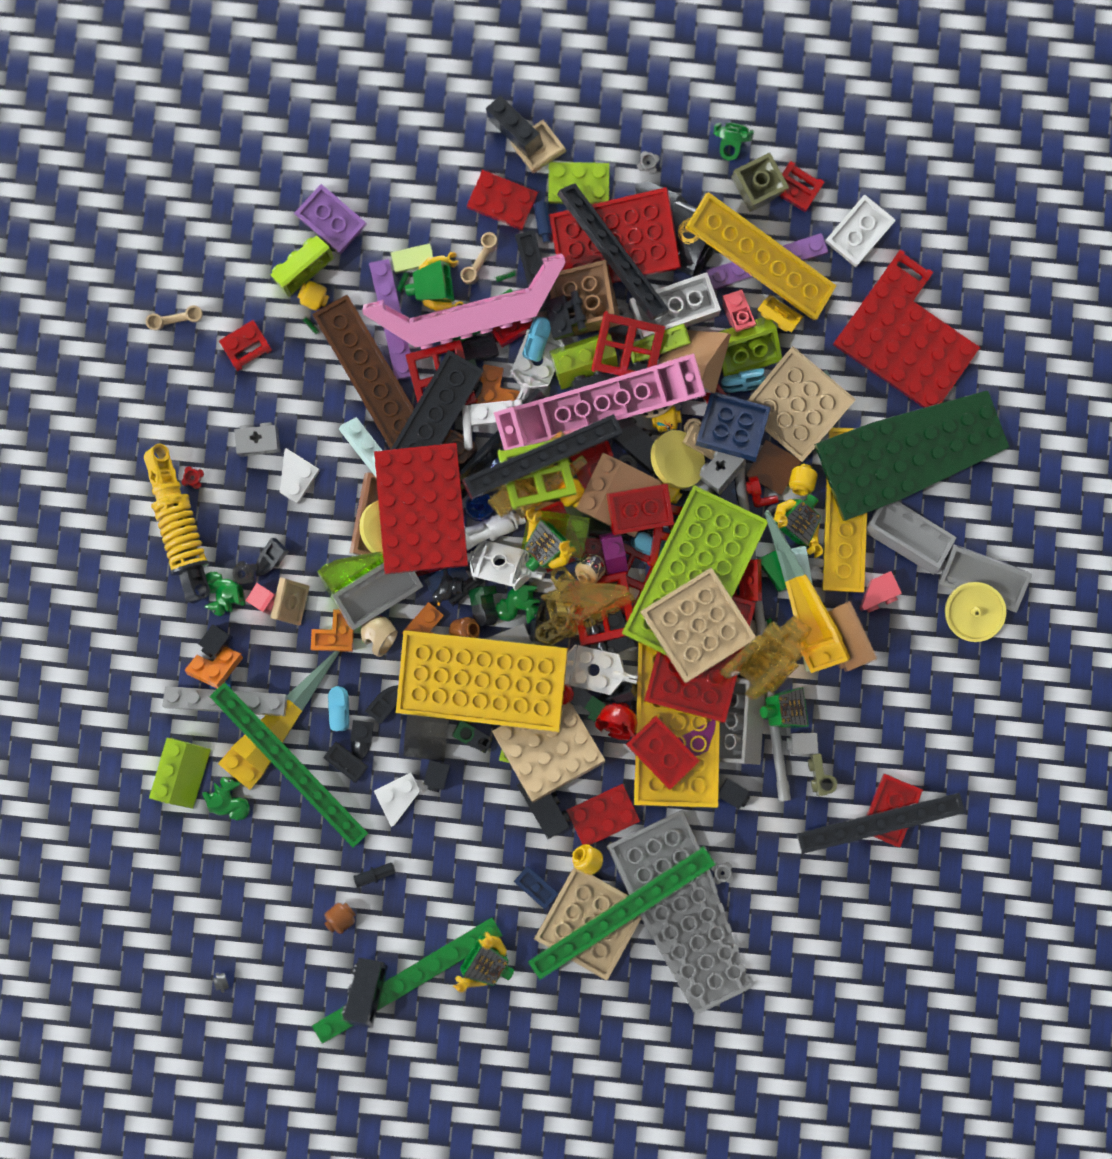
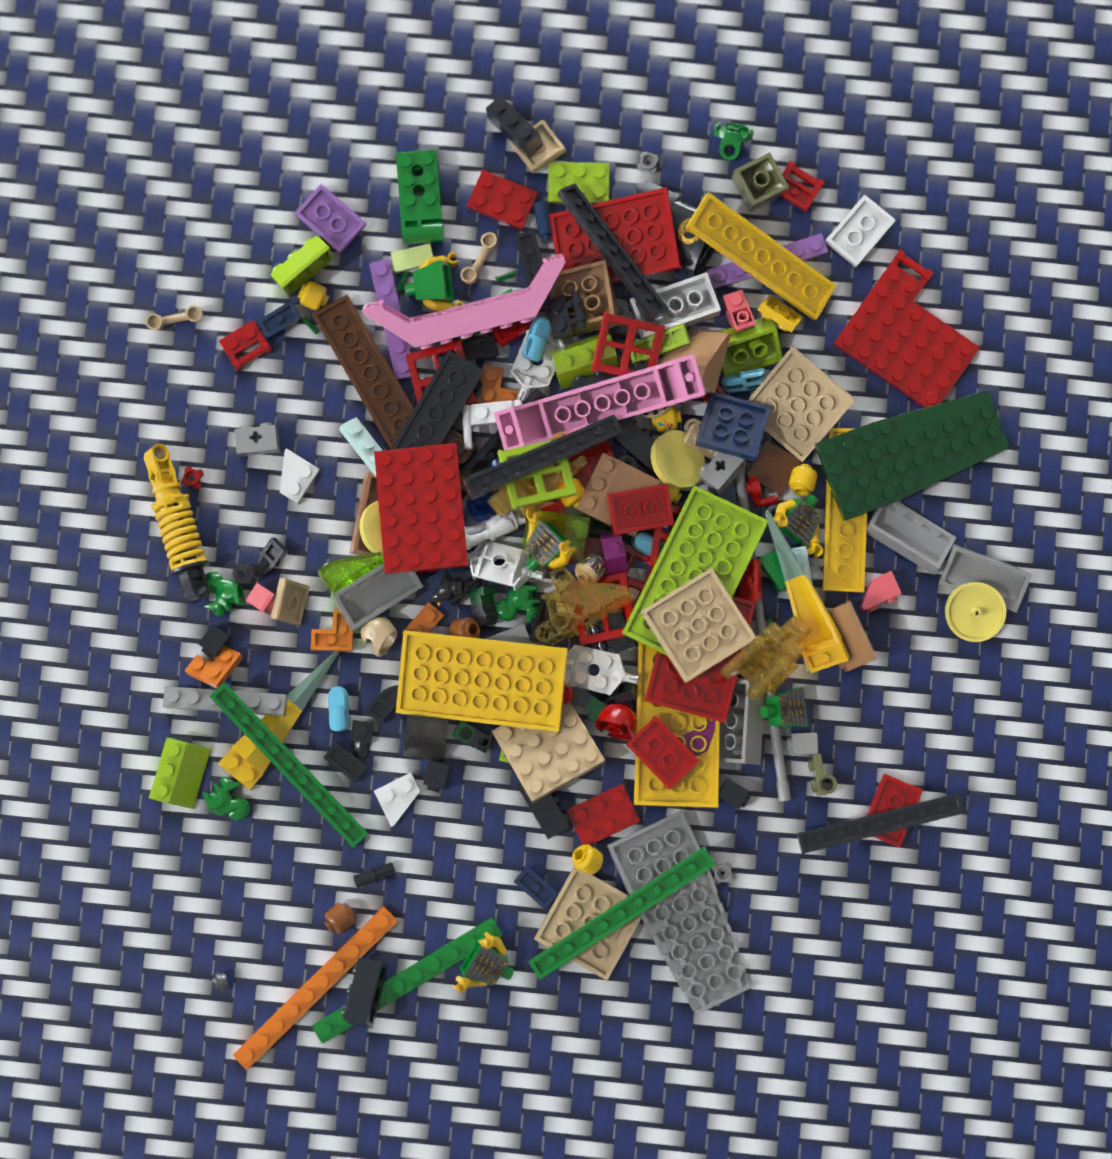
(279, 319): none -> dark blue plate
(315, 988): none -> orange plate
(420, 214): none -> green hinge

